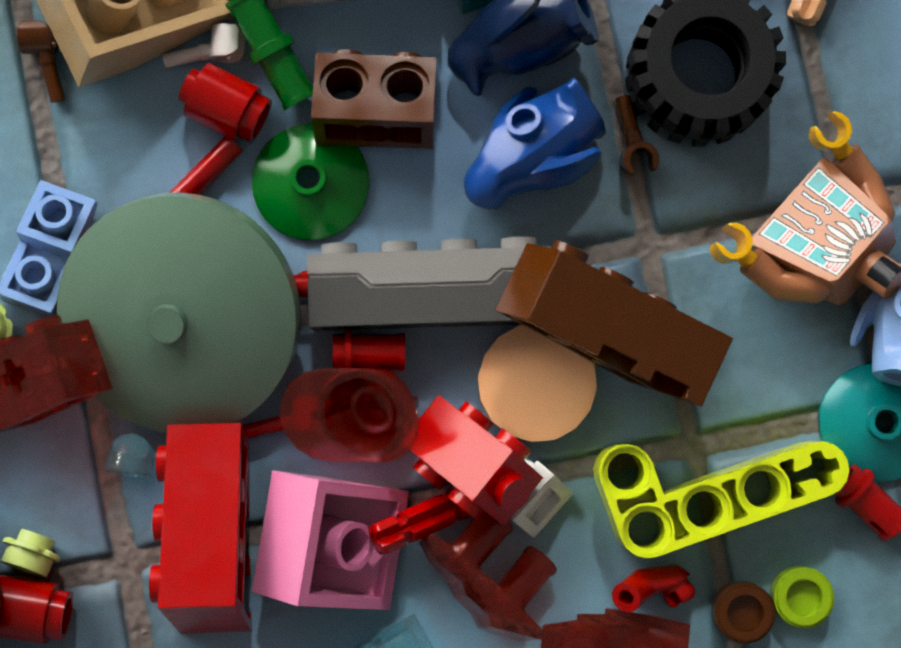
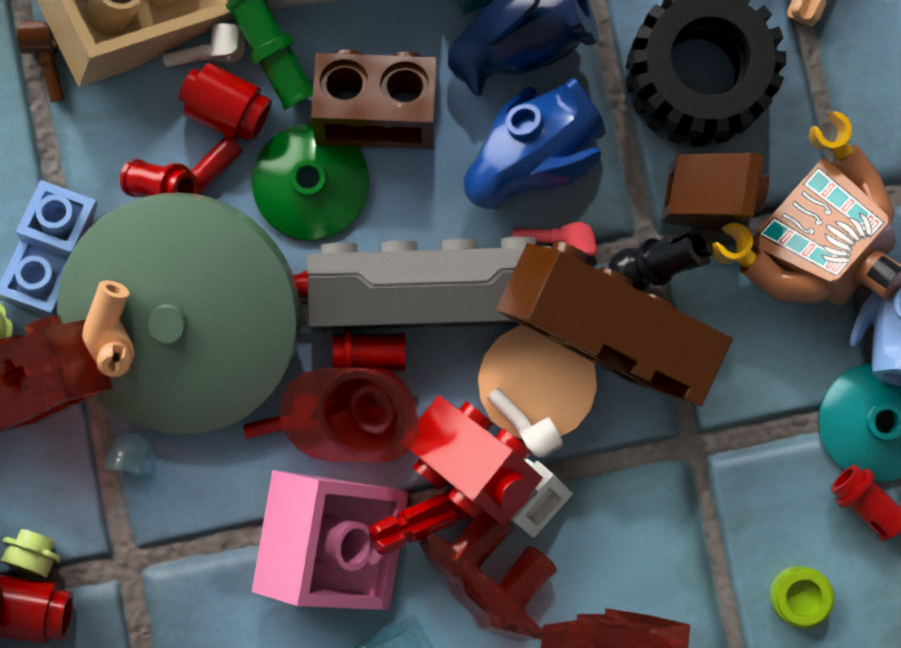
(105, 332): none -> light nougat arm
(150, 179): none -> red pin
(202, 528): red wedge -> none
(539, 438): none -> white hand
(575, 234): none -> coral hand
(633, 138): reddish brown hand -> none
(647, 582): red arm -> none
(660, 260): none -> black pin
(714, 190): none -> reddish brown slope
(725, 488): neon yellow beam -> none
(743, 612): reddish brown tile -> none

